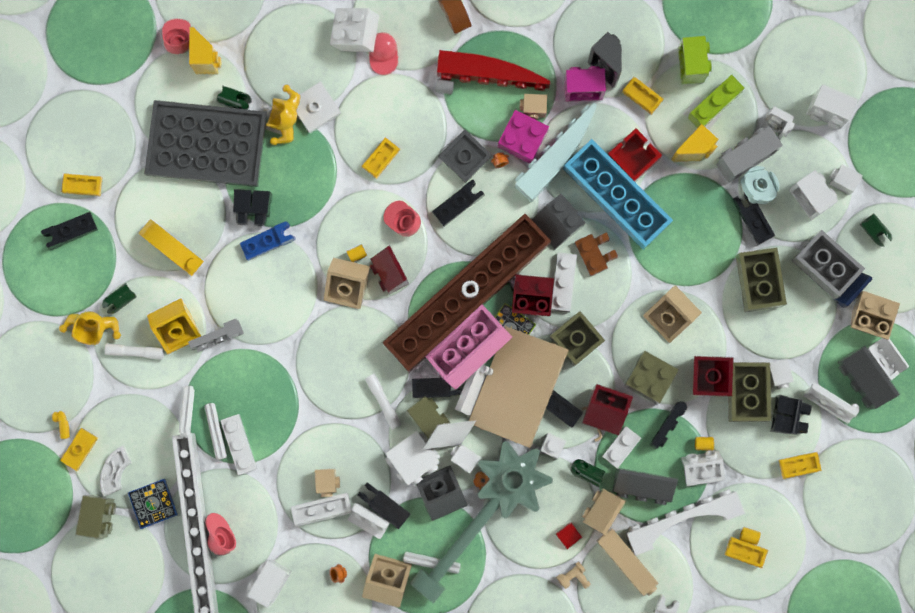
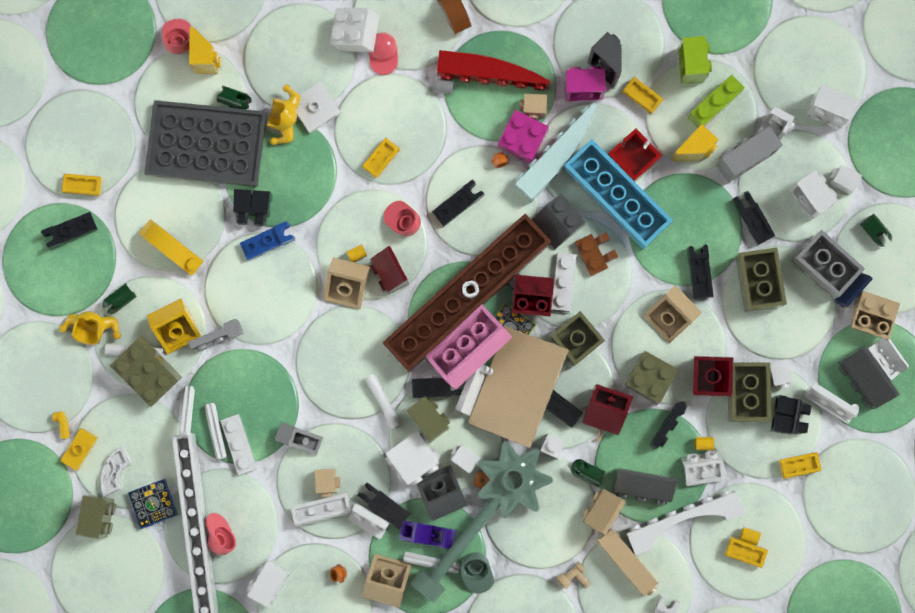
(146, 371): none -> olive brick
(298, 438): none -> light grey slope
(427, 534): none -> dark purple brick
(449, 434): white sticker -> none
(465, 156): dark grey plate -> none
(477, 572): none -> sand green cap
(568, 535): red slope -> none
(621, 447): white plate -> none
(700, 273): none -> black plate
(753, 191): light aqua plate -> none

